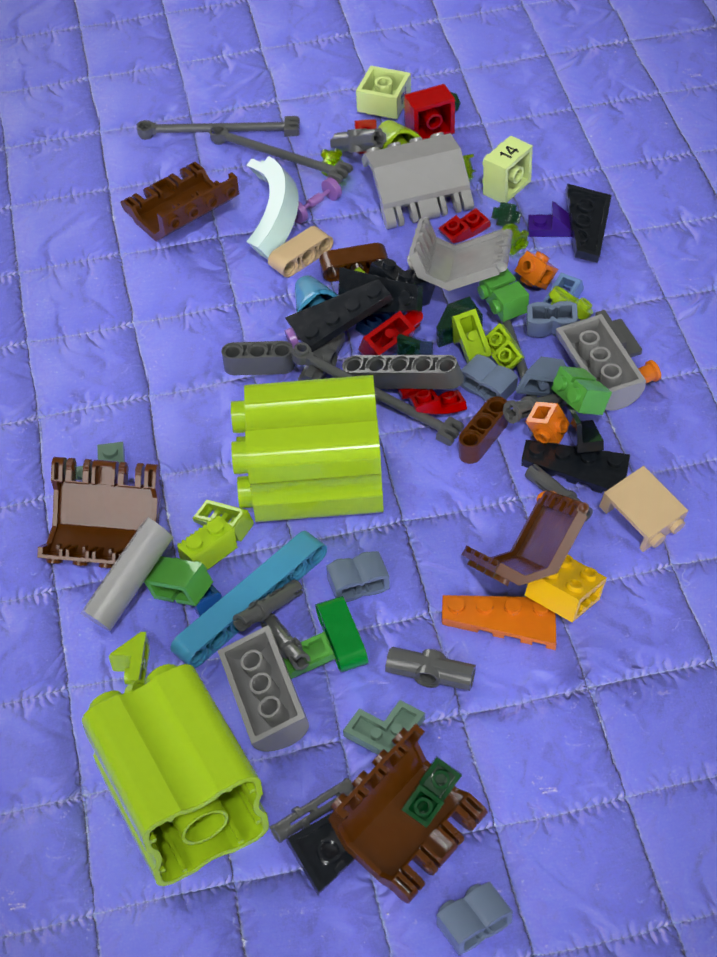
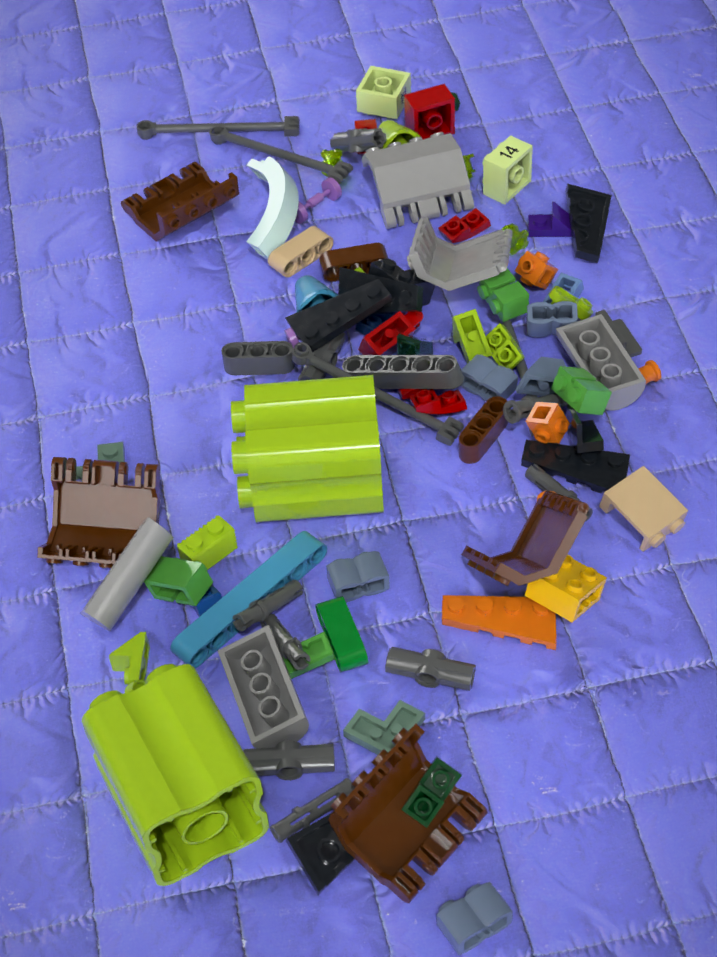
(240, 518): lime slope -> none
(291, 759): none -> dark grey piece
(444, 329): clear green slope -> none
(506, 214): clear green gear -> none

